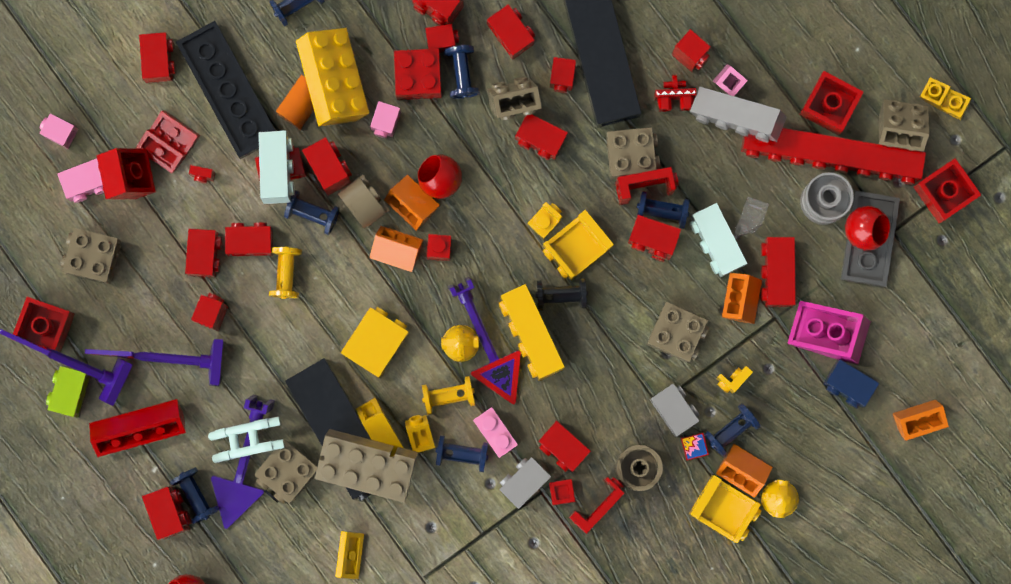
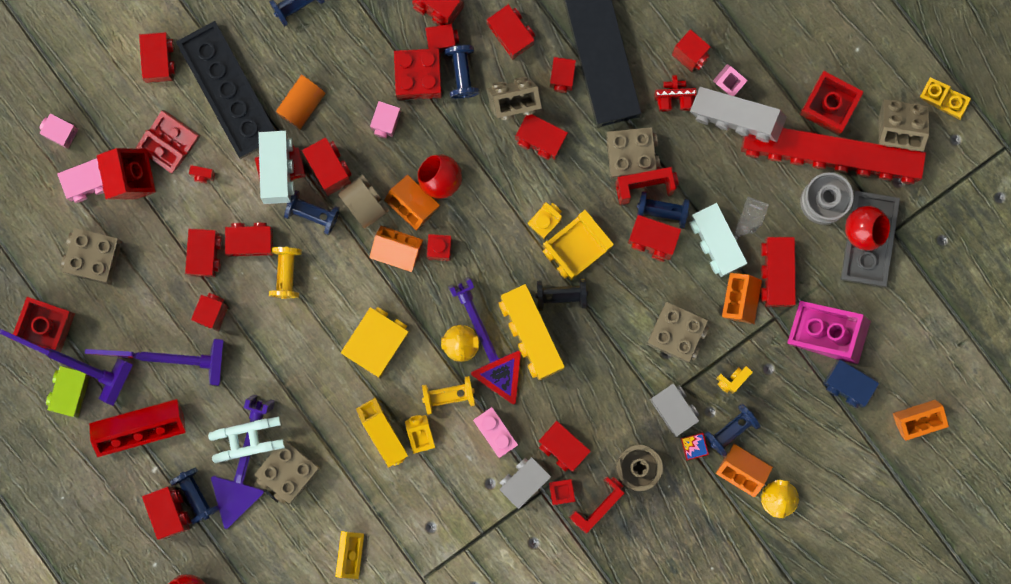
(326, 406): black brick -> none
(332, 76): yellow brick -> none
(366, 465): dark tan piece -> none
(462, 454): dark blue hose -> none
(725, 509): yellow panel -> none
(947, 190): red brick -> none

